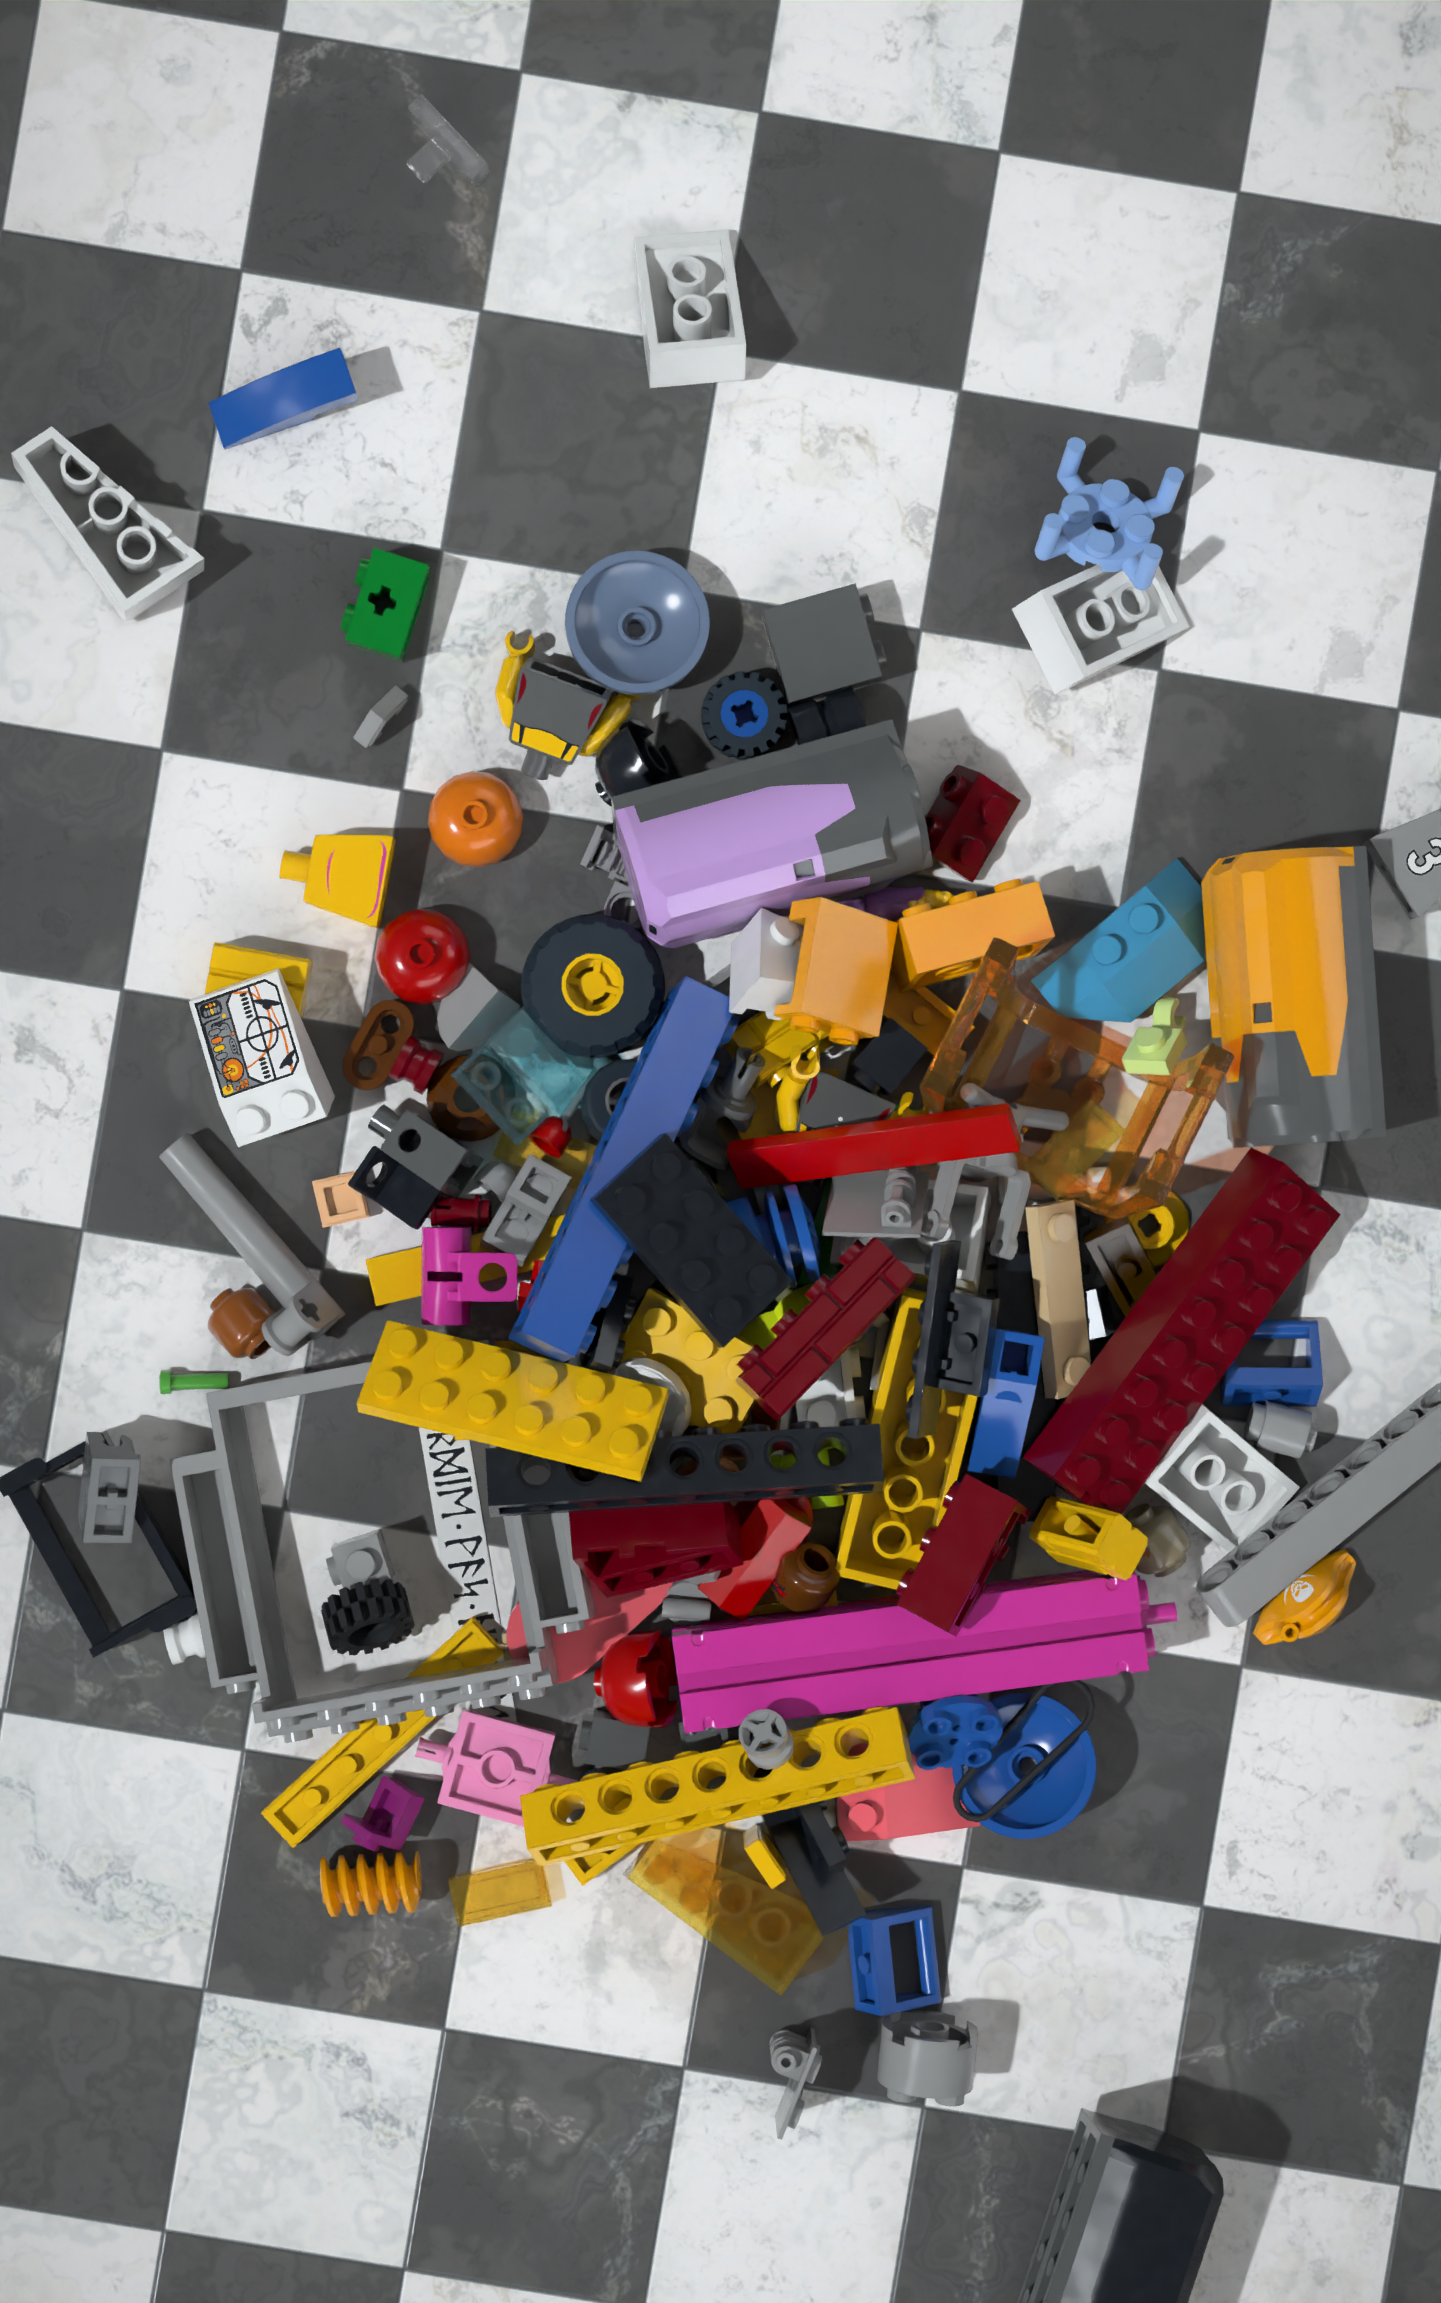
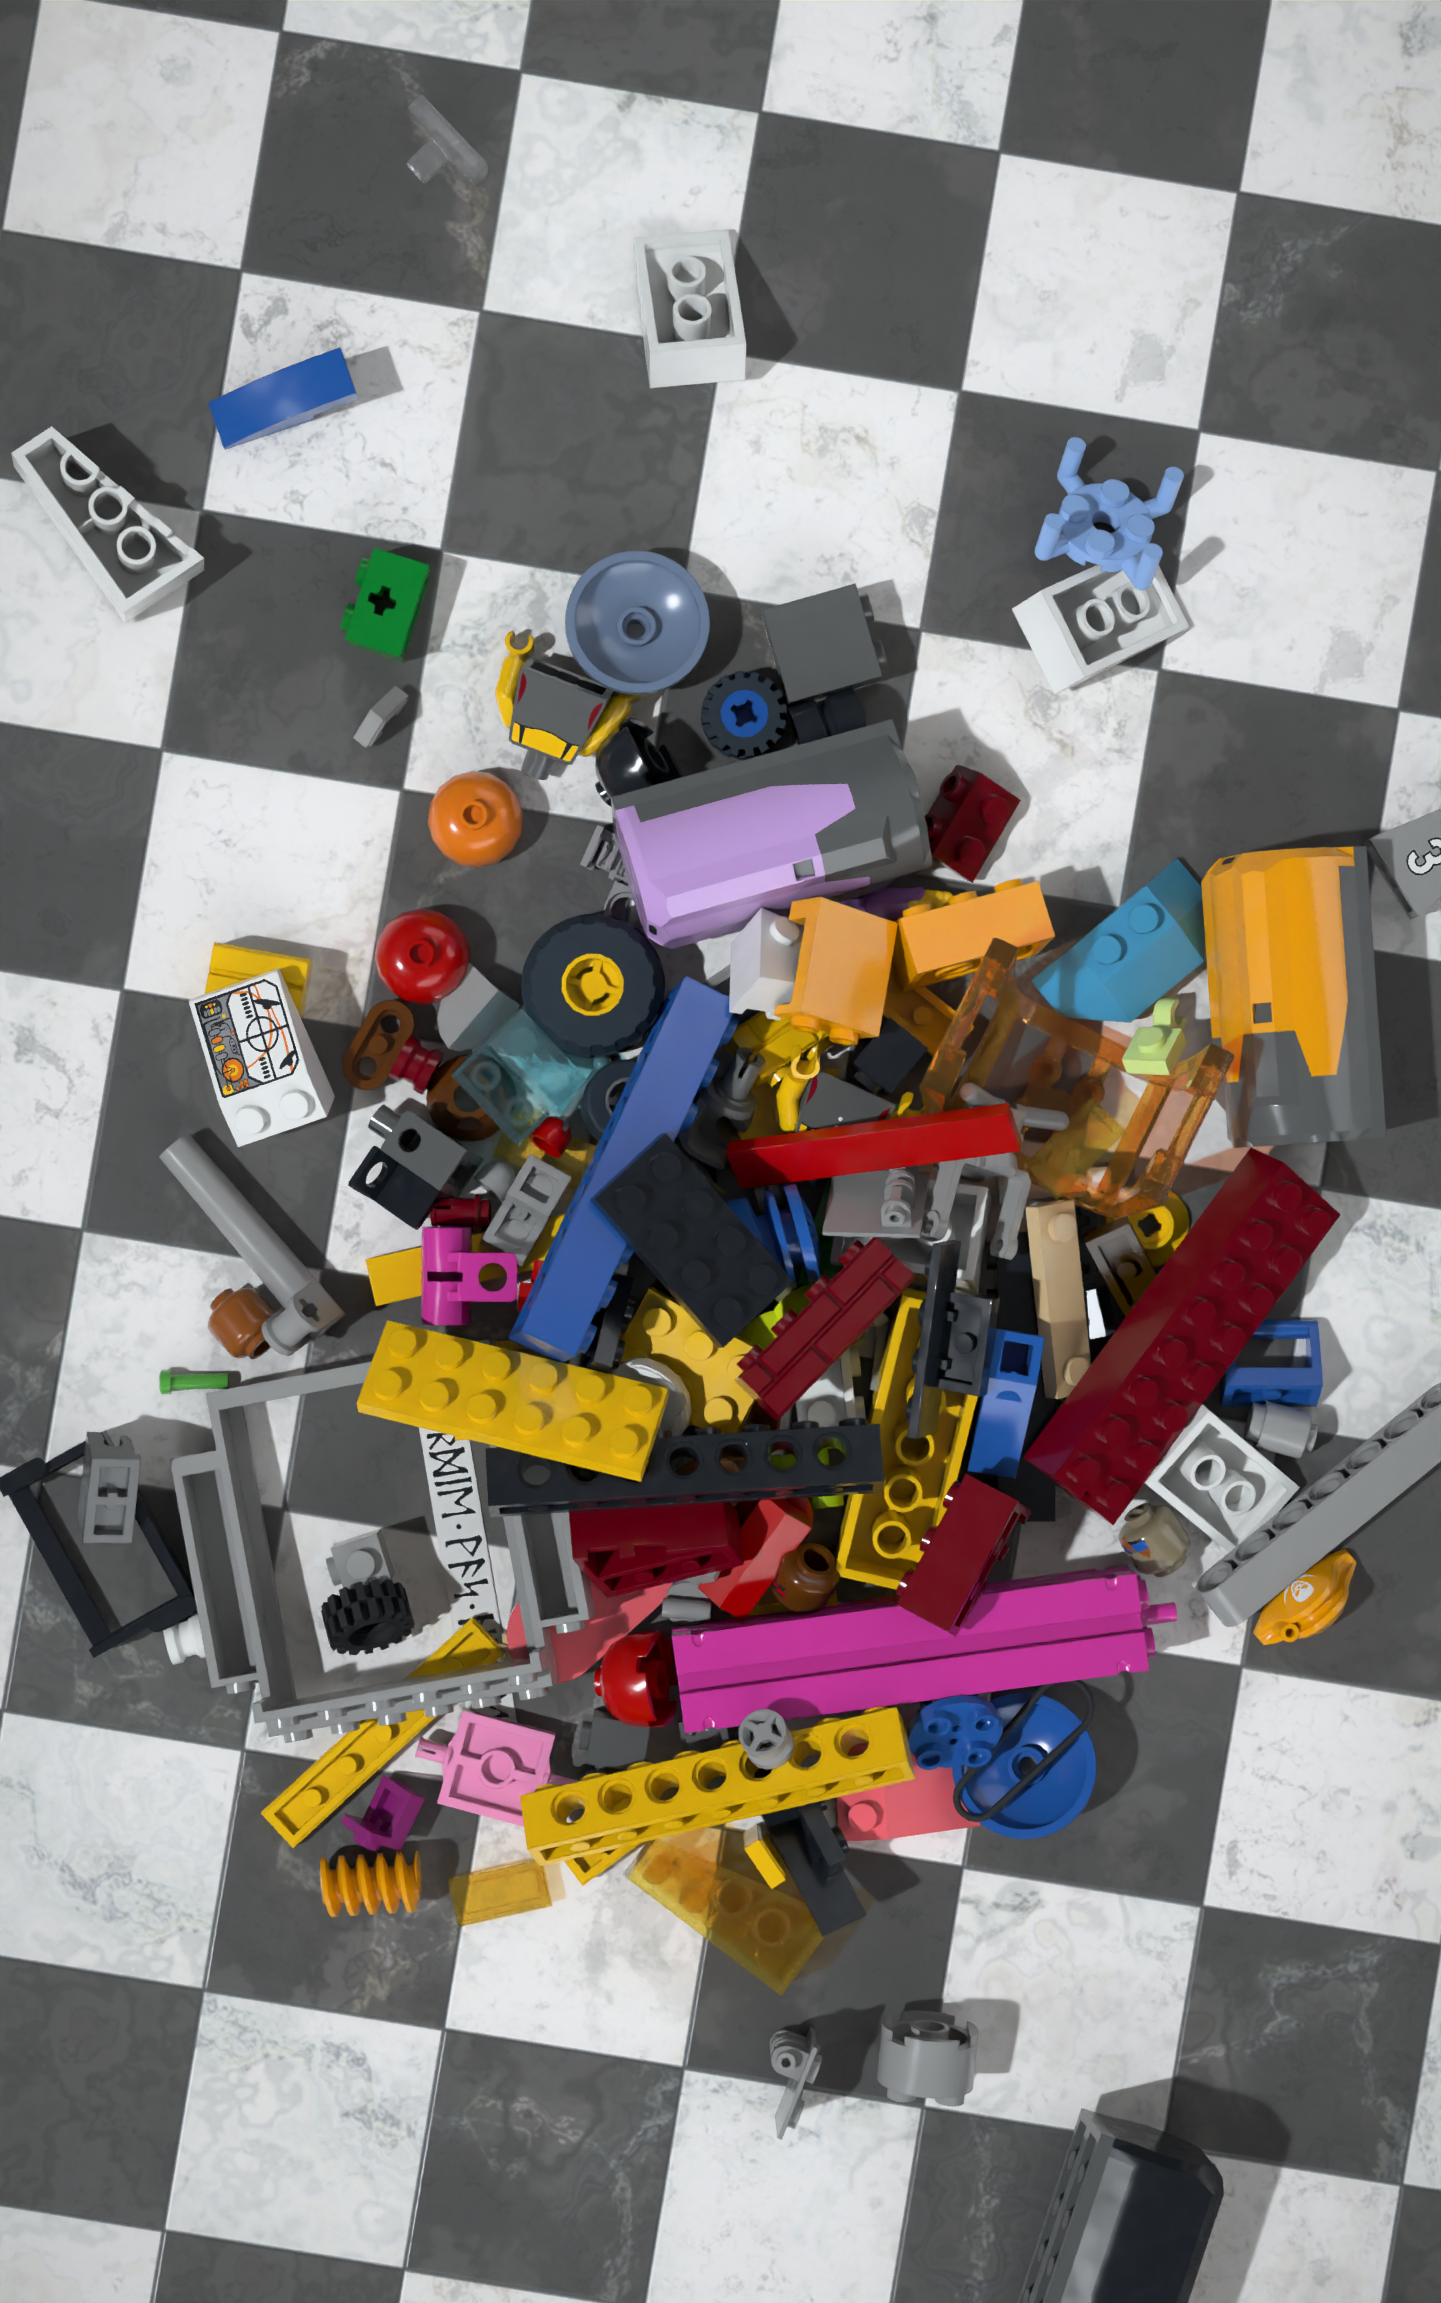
(338, 1201): light nougat tile -> none
(344, 875): yellow torso -> none
(873, 1960): blue tile -> none
(1088, 1537): yellow brick -> none

